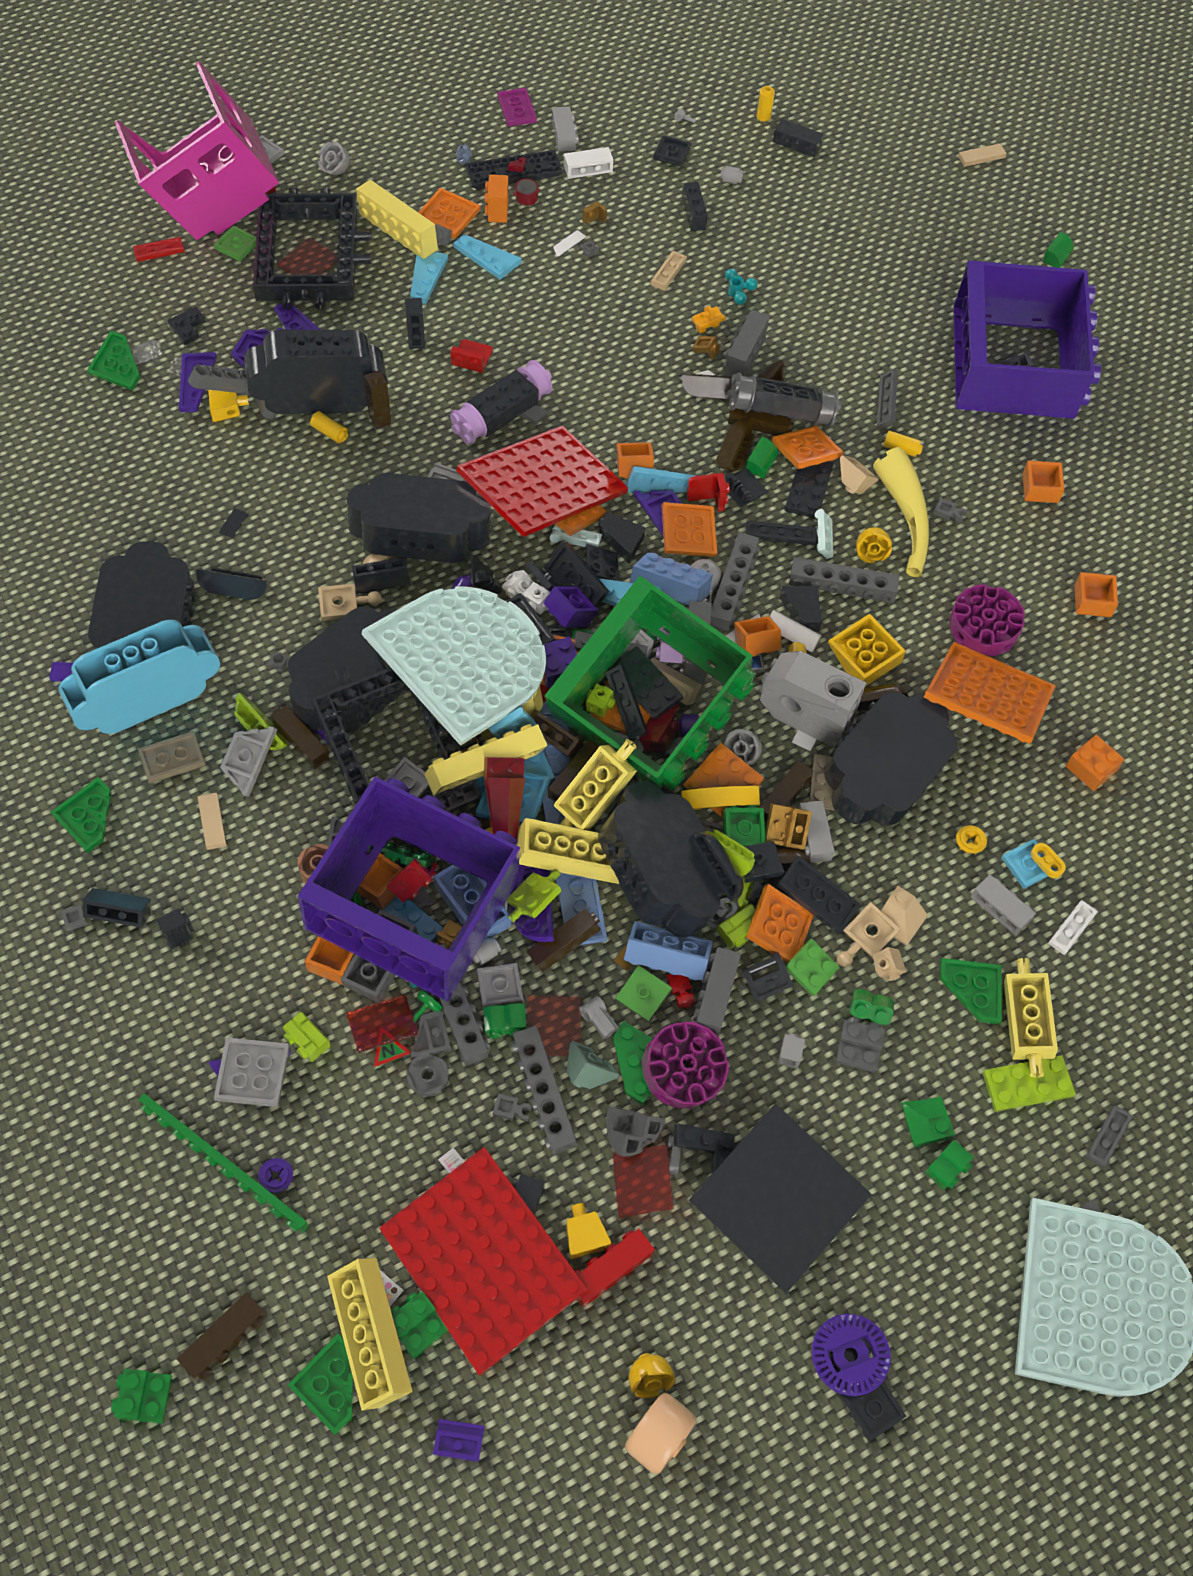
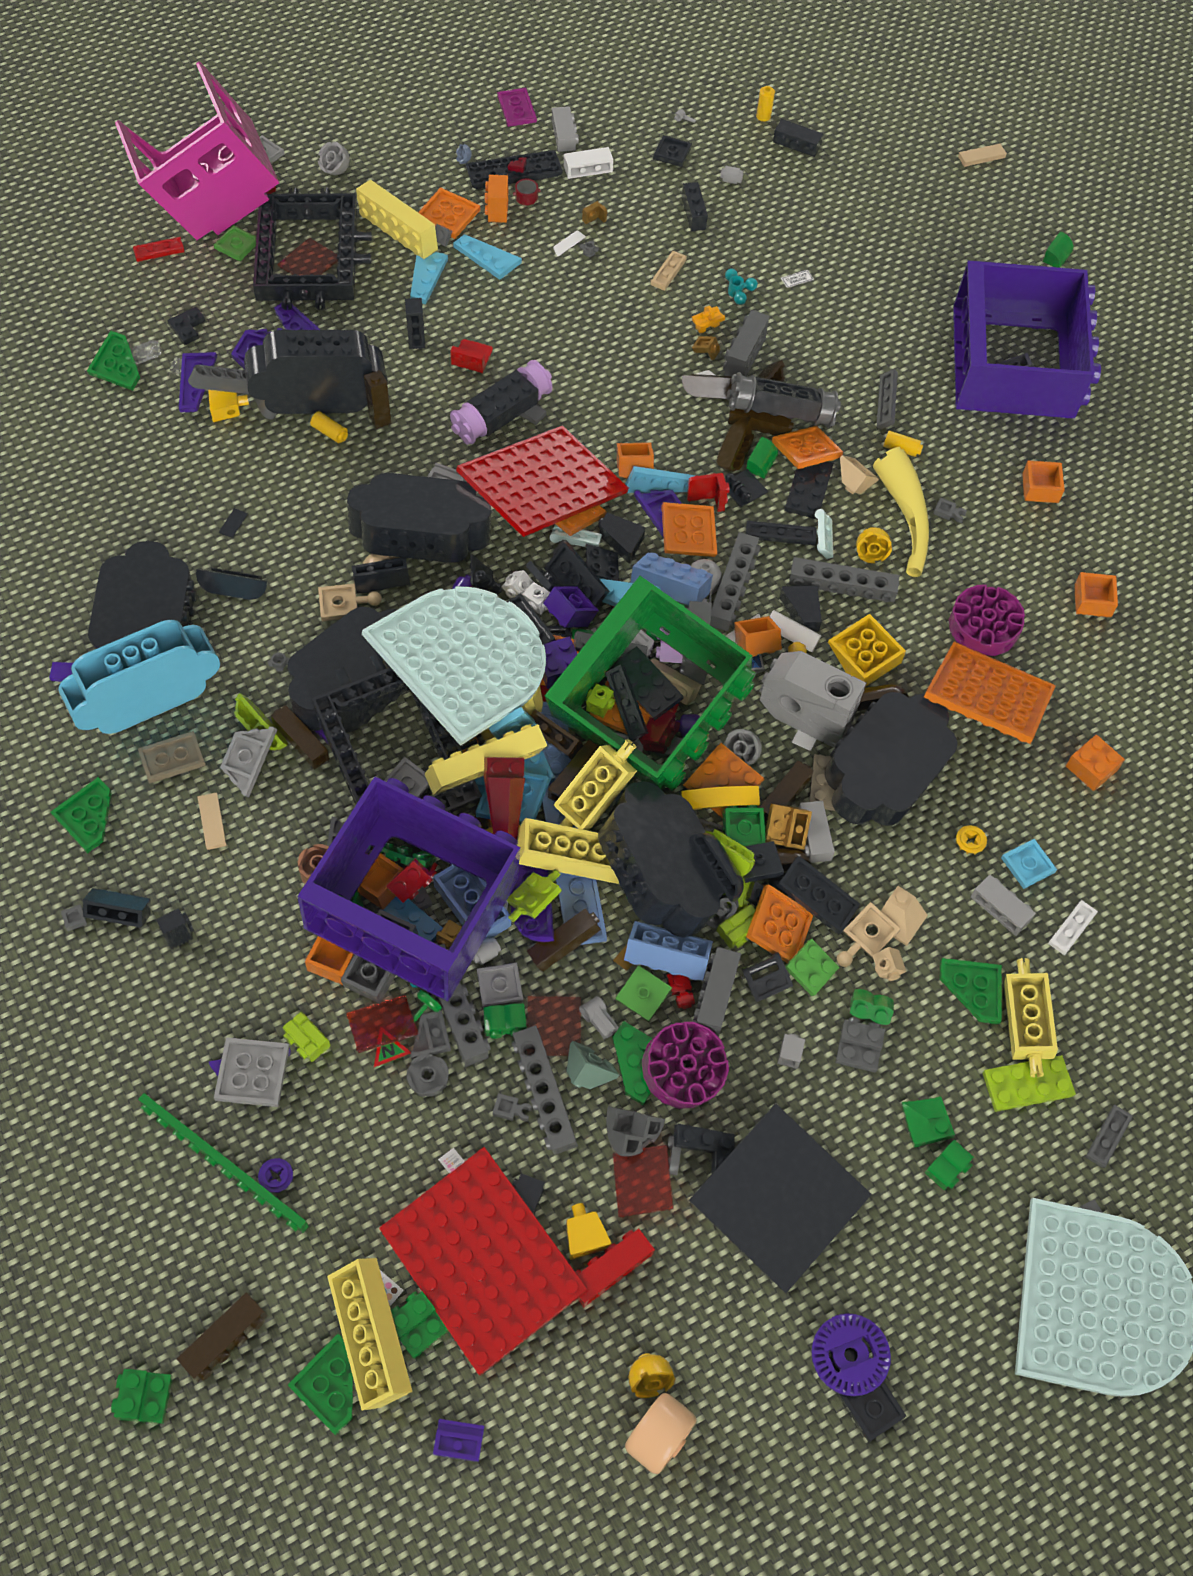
(797, 278): none -> white sticker
(1048, 861): yellow plate -> none

